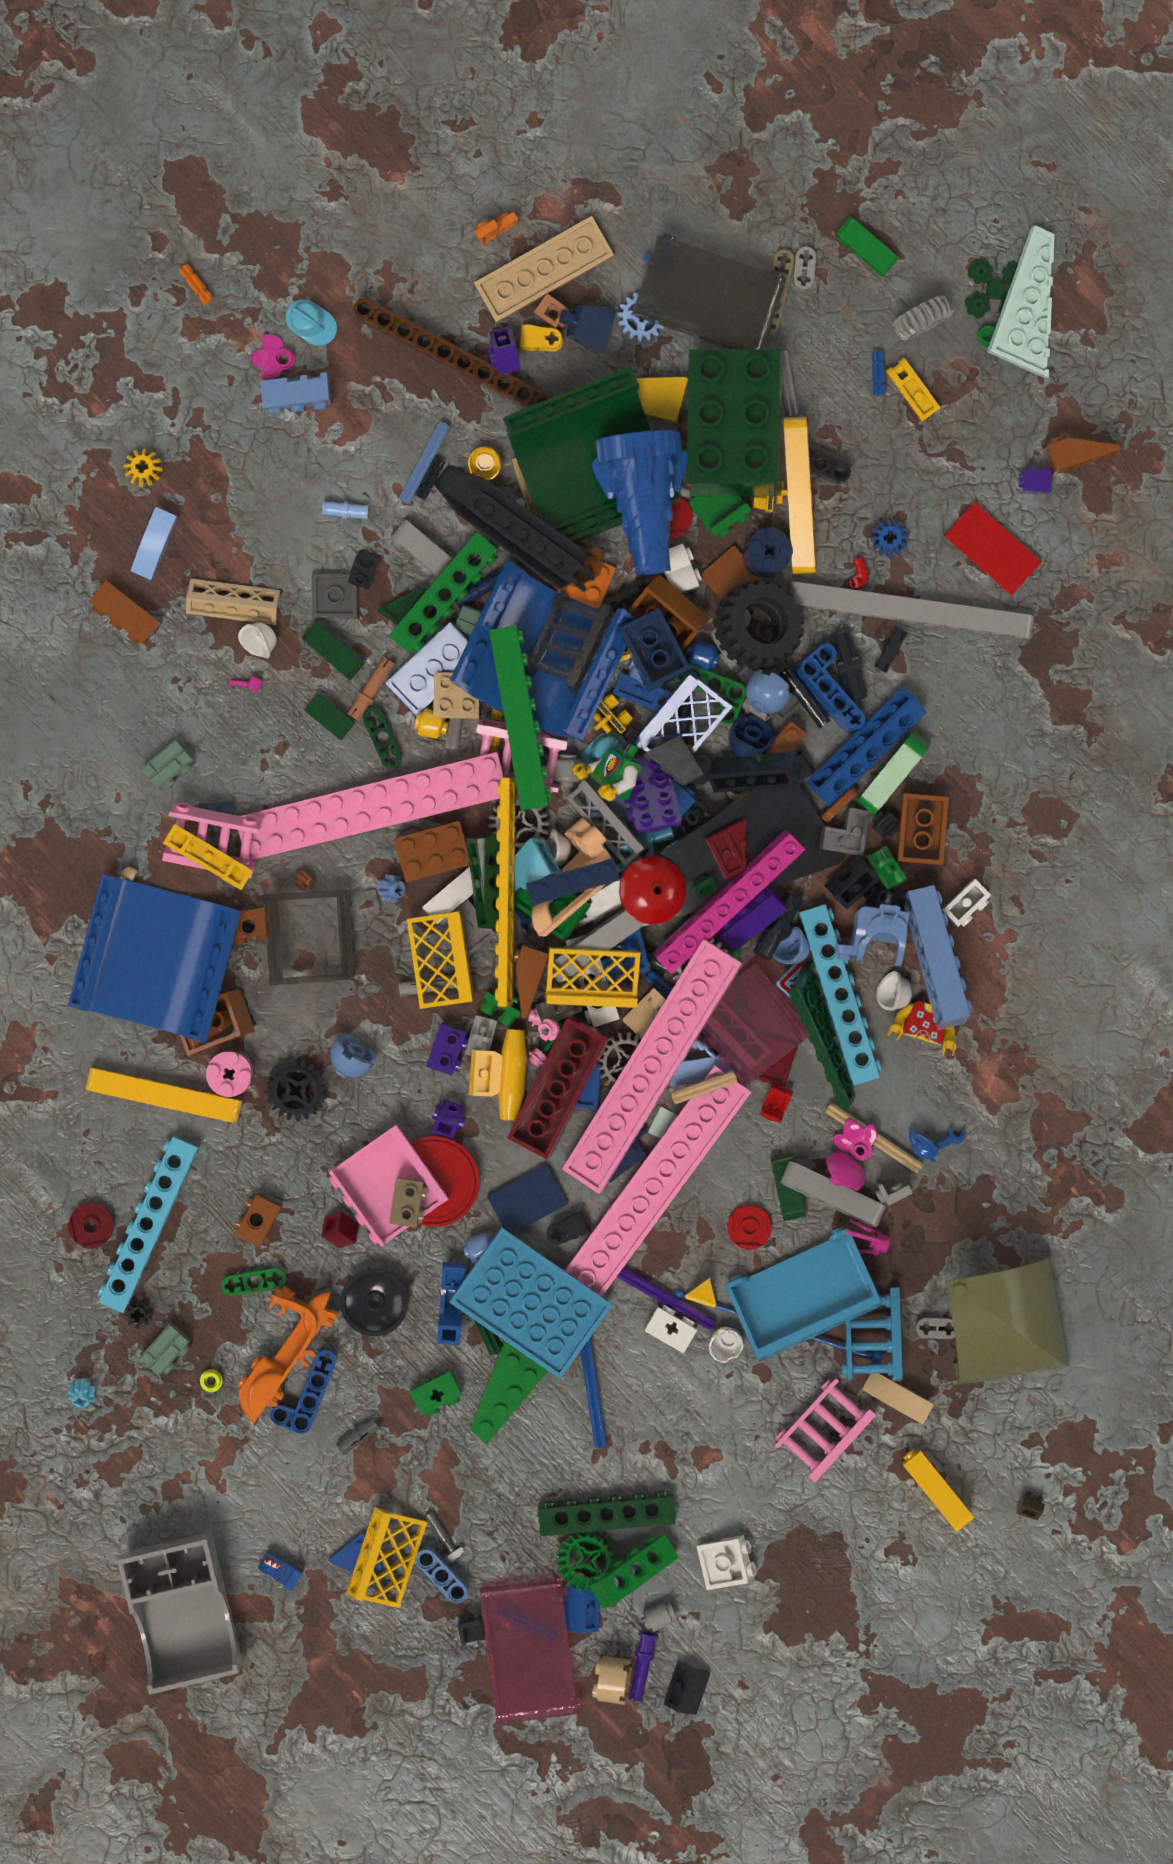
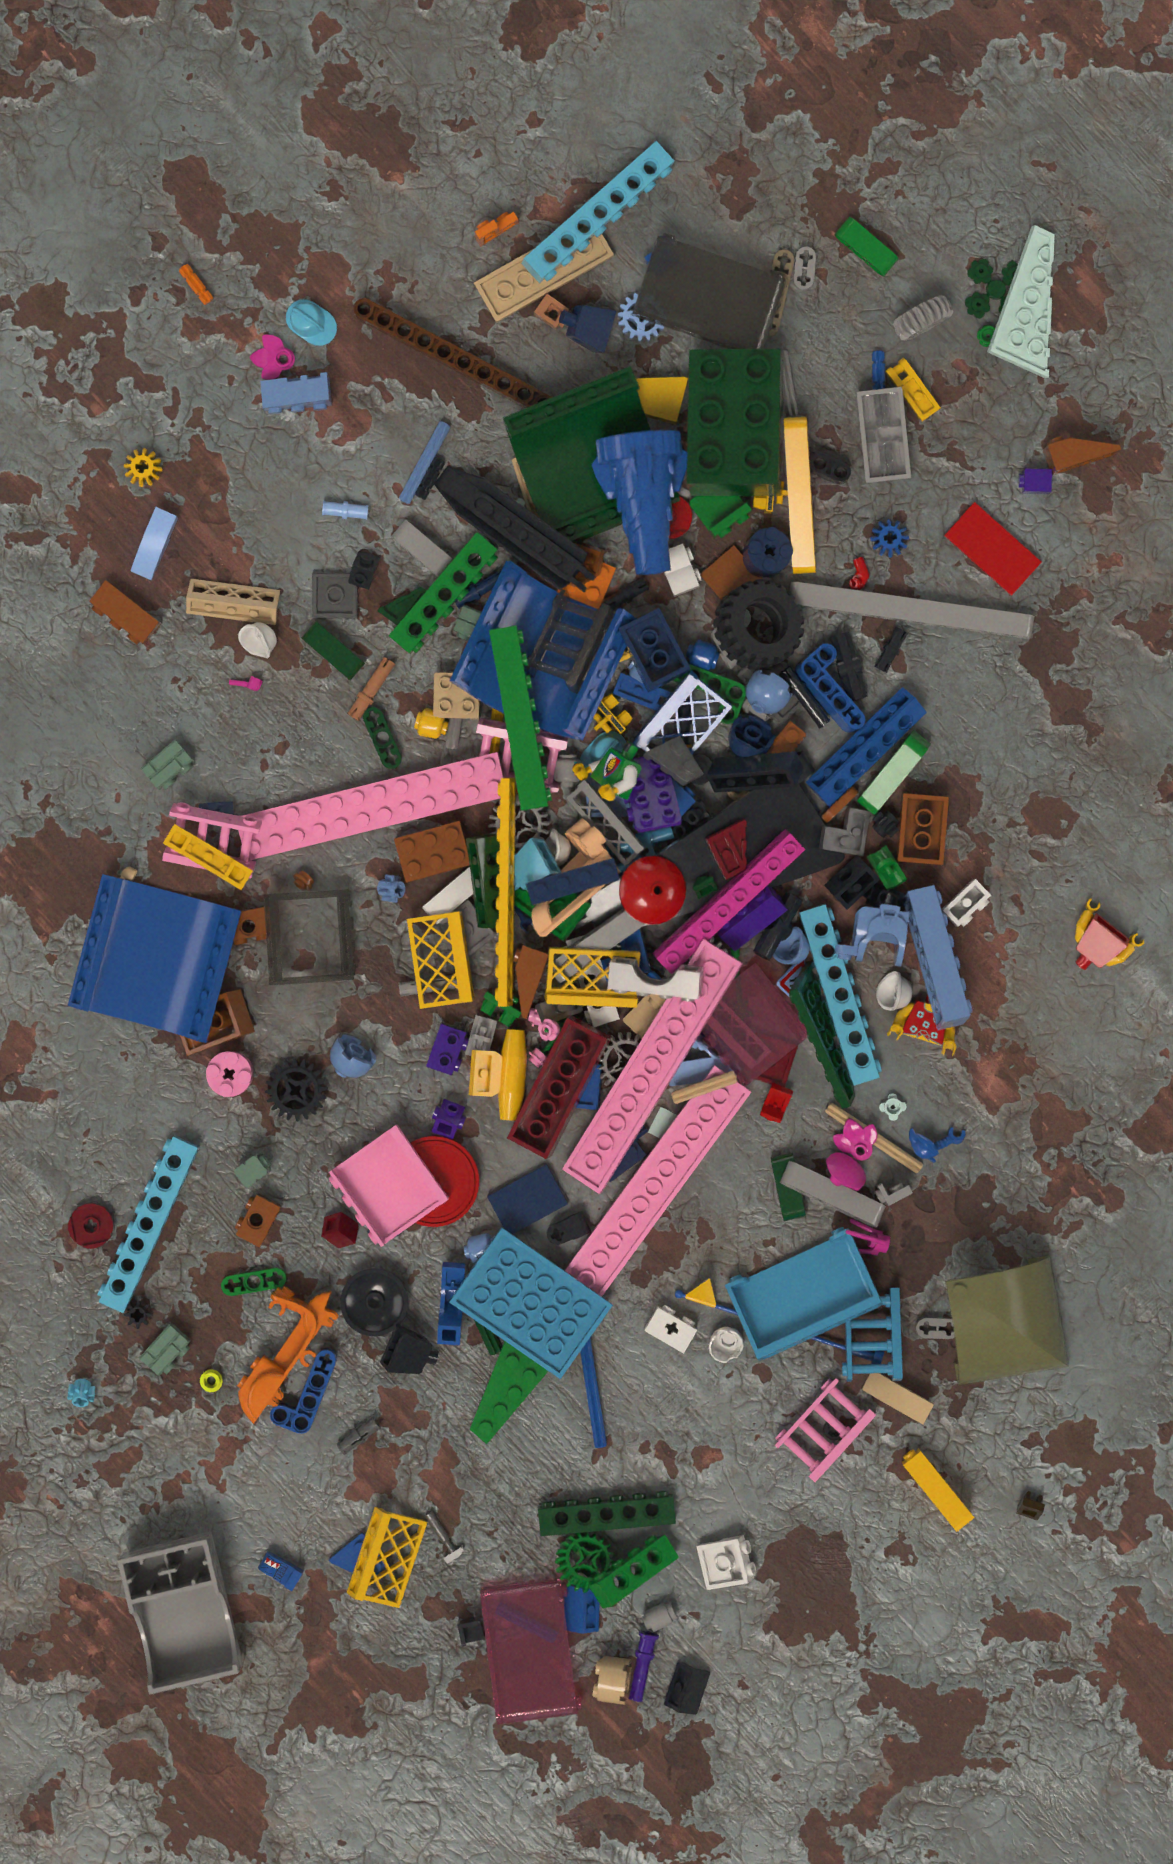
(163, 1095): yellow beam -> none
(253, 1169): none -> sand green brick
(329, 716): dark green slope -> none
(407, 1202): dark tan brick -> none
(407, 1352): none -> black torso
(416, 678): tile -> none
(443, 1382): green brick -> none
(444, 1585): medium blue beam -> none
(485, 463): yellow hair -> none
(503, 351): dark purple brick -> none
(535, 338): yellow piece -> none
(627, 976): none -> arch
(653, 156): none -> medium azure brick
(666, 1298): dark purple axle -> none
(679, 612): dark orange brick -> none
(749, 1227): red tile -> none
(883, 434): none -> clear brick
(886, 1107): none -> light aqua plate
(1100, 941): none -> torso

